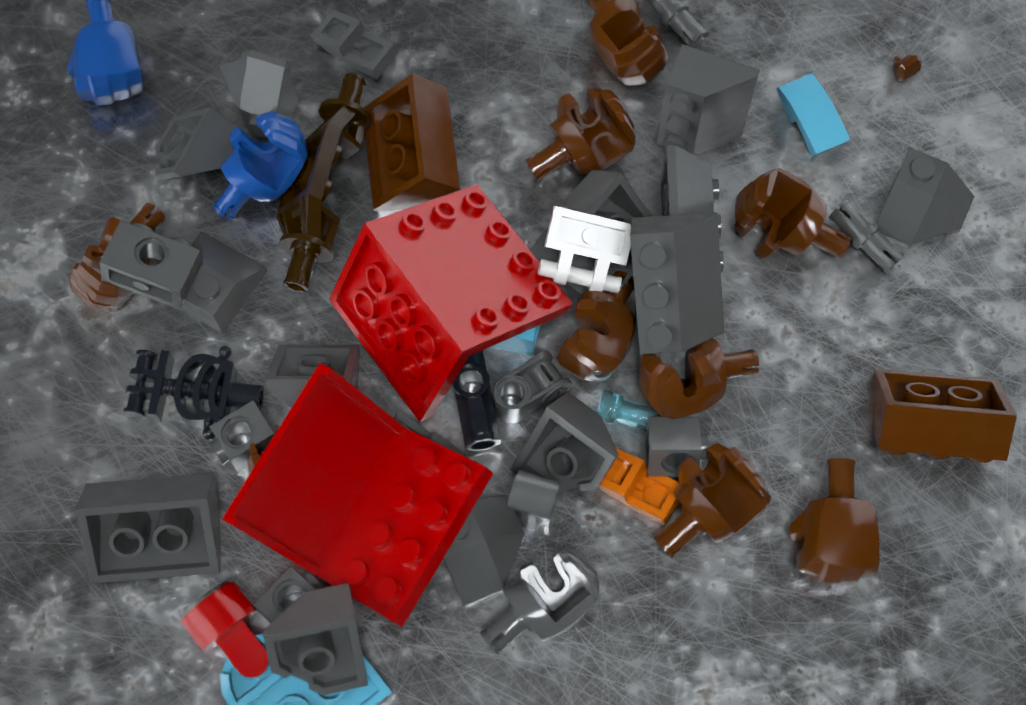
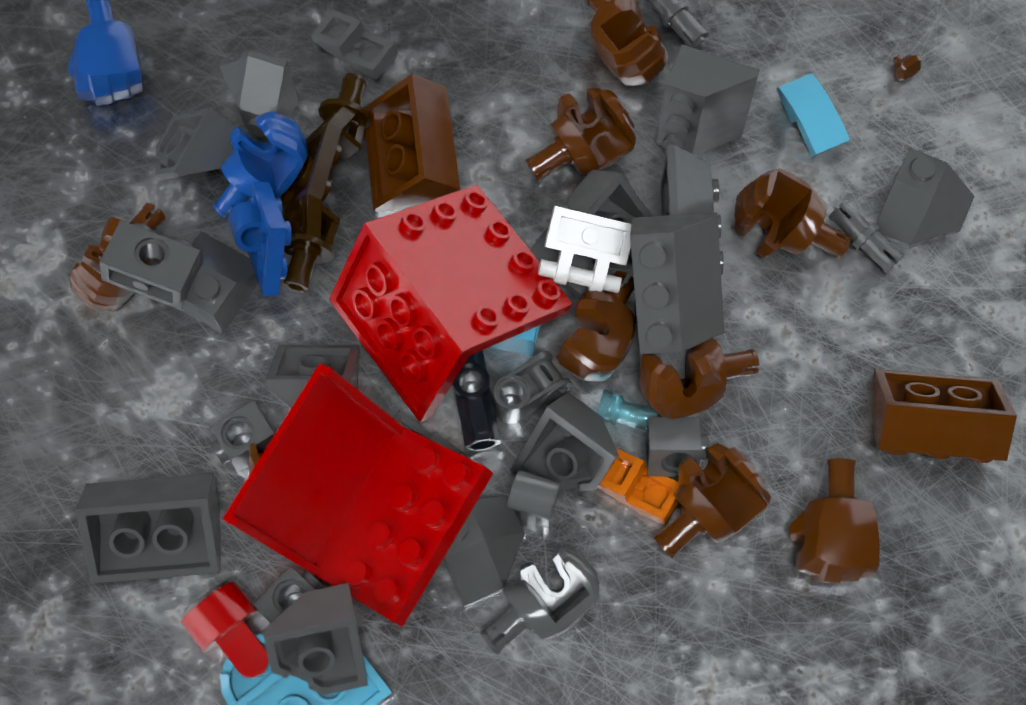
(220, 394): black torso -> none
(263, 234): none -> blue plate

